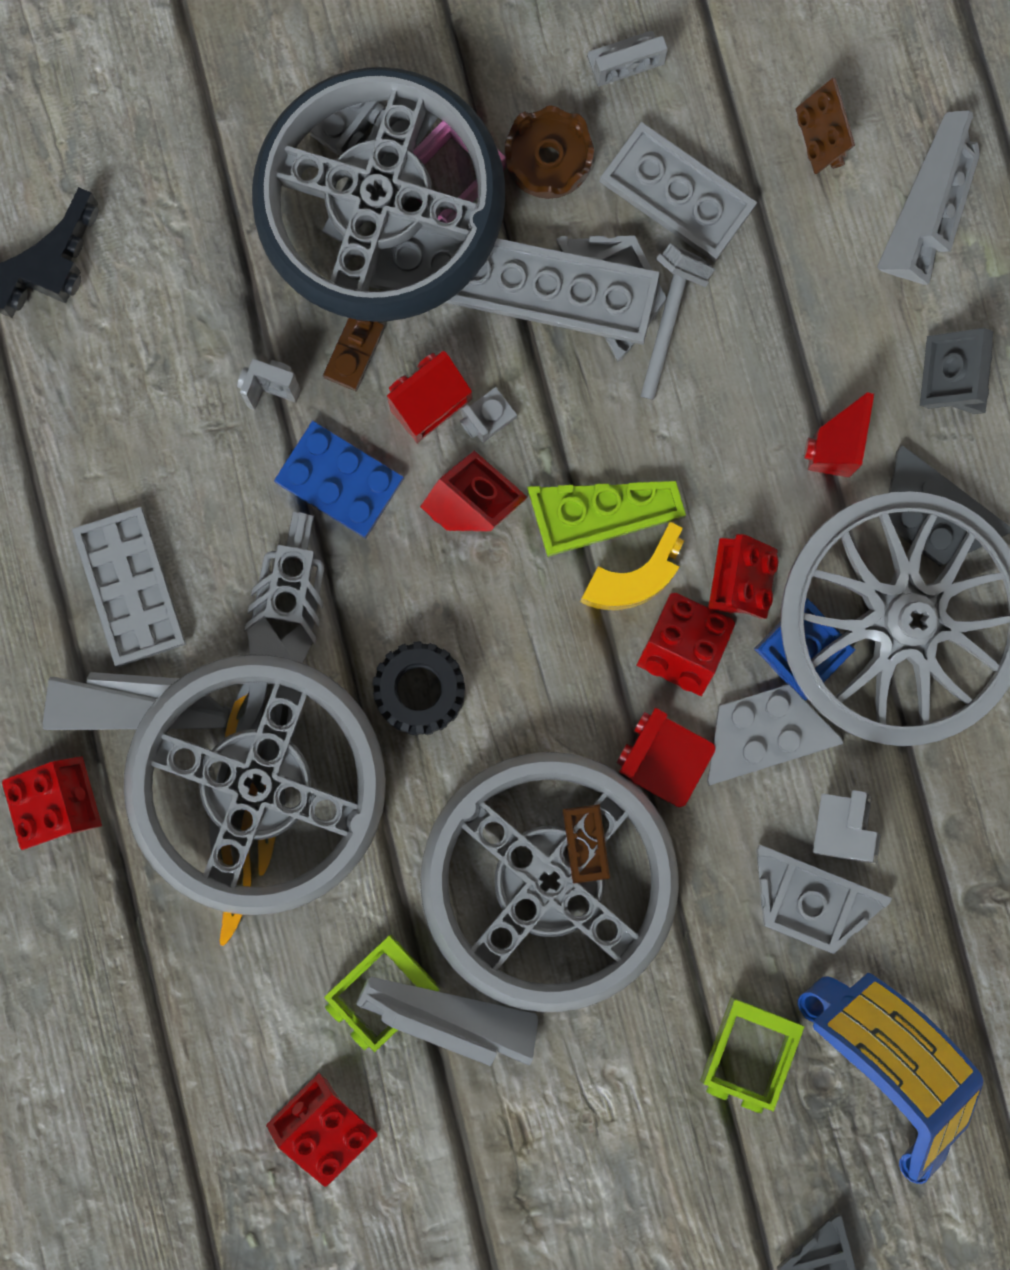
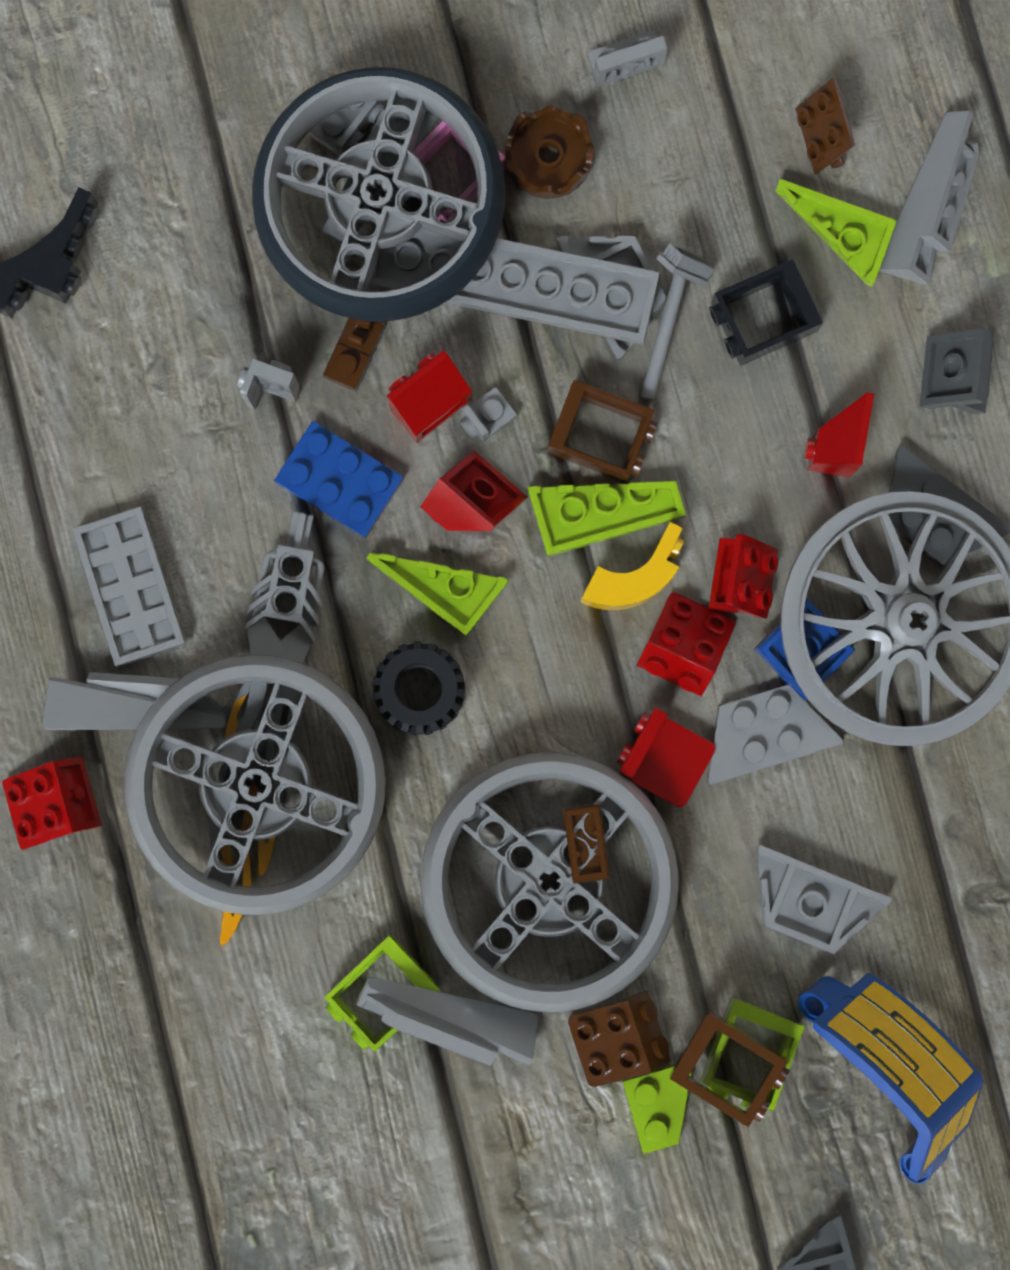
(320, 1131): red bracket -> none
(451, 593): none -> lime wing
(583, 392): none -> reddish brown window
(619, 1040): none -> reddish brown bracket
(656, 1108): none -> lime wing
(678, 192): light grey plate -> none
(694, 1050): none -> reddish brown window
(796, 295): none -> black window
(844, 826): light grey plate -> none
(849, 230): none -> lime wing

